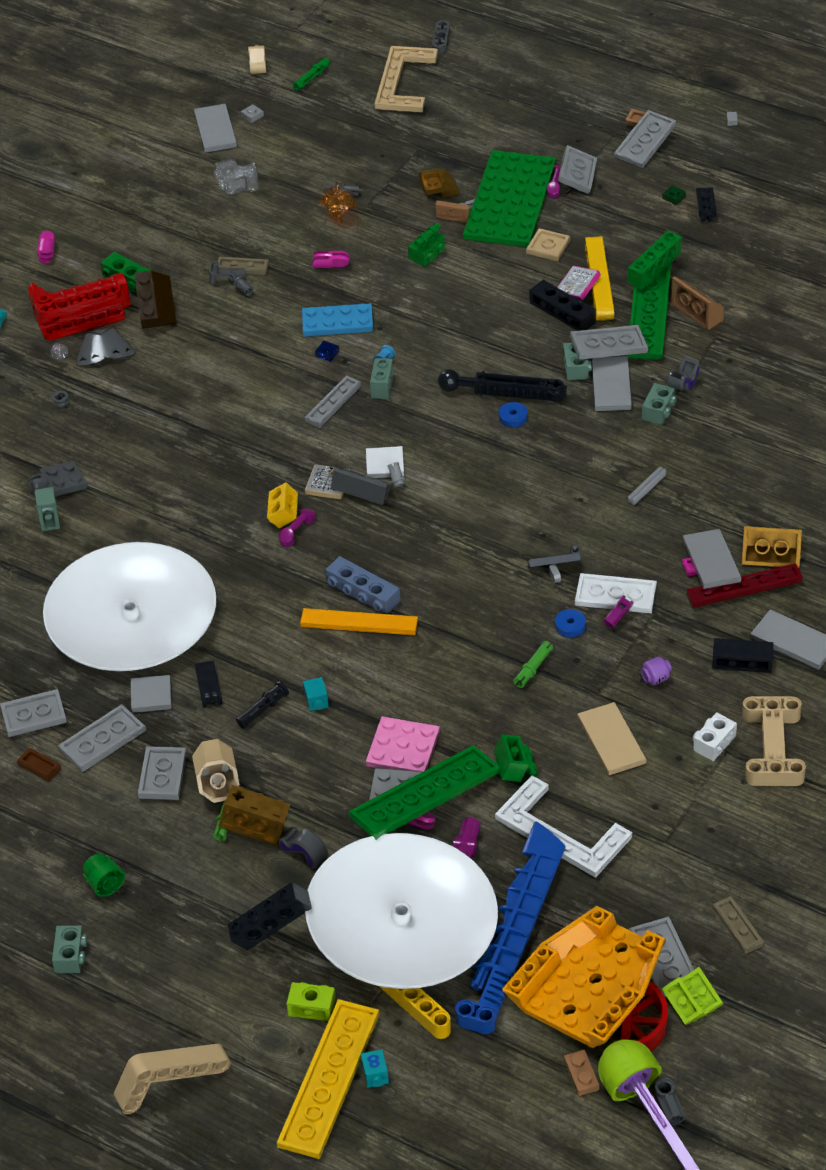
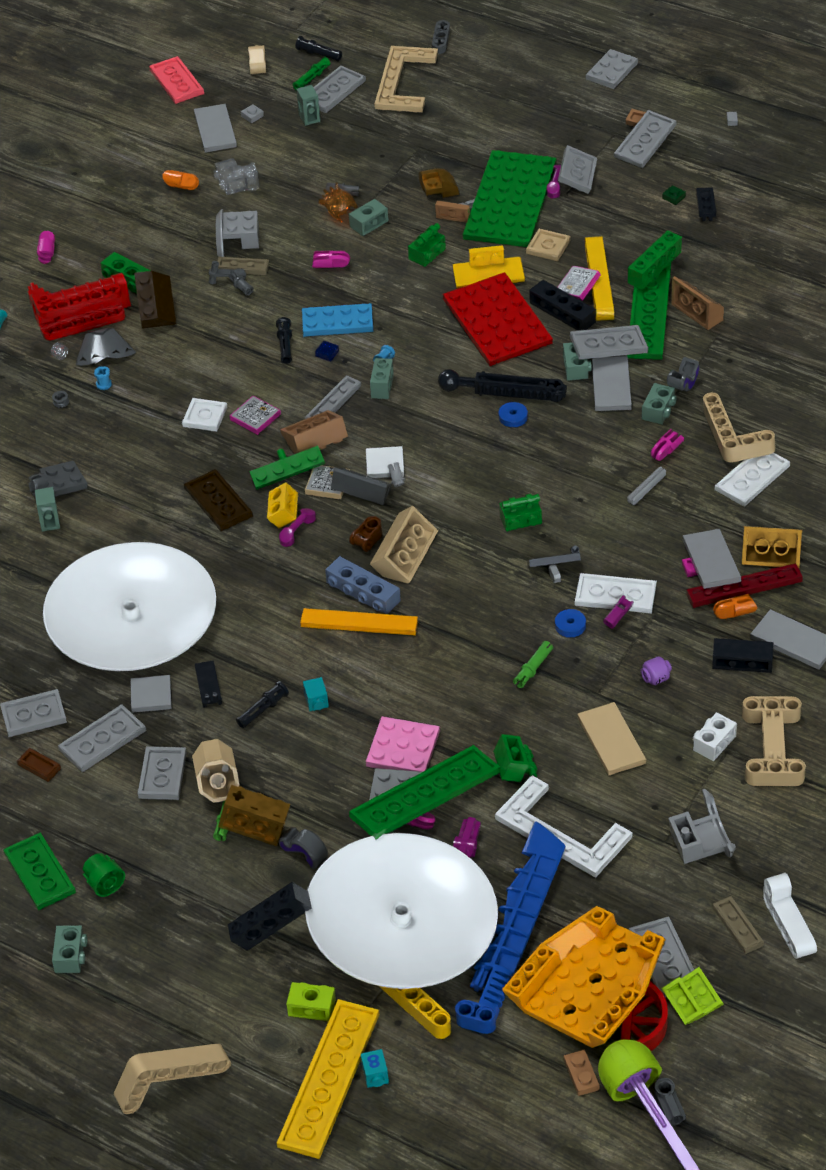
(39, 871): none -> green tile
(102, 375): none -> dark azure bush
(176, 79): none -> coral tile
(180, 179): none -> orange arm
(204, 414): none -> white tile
(218, 500): none -> dark brown tile
(237, 225): none -> light grey piece
(255, 415): none -> tile
(284, 335): none -> black pin
(286, 466): none -> green plate
(308, 105): none -> sand green brick
(312, 47): none -> black pin
(315, 431): none -> medium nougat slope
(337, 87): none -> light grey tile
(367, 533): none -> reddish brown piece
(368, 217): none -> sand green brick
(404, 546): none -> tan slope
(486, 263): none -> yellow bracket
(497, 319): none -> red plate
(521, 512): none -> green brick
(611, 69): none -> light grey plate
(666, 445): none -> dark pink arm
(701, 836): none -> light grey piece
(734, 447): none -> tan beam
(734, 607): none -> orange arm
(751, 477): none -> white tile
(787, 916): none -> white beam

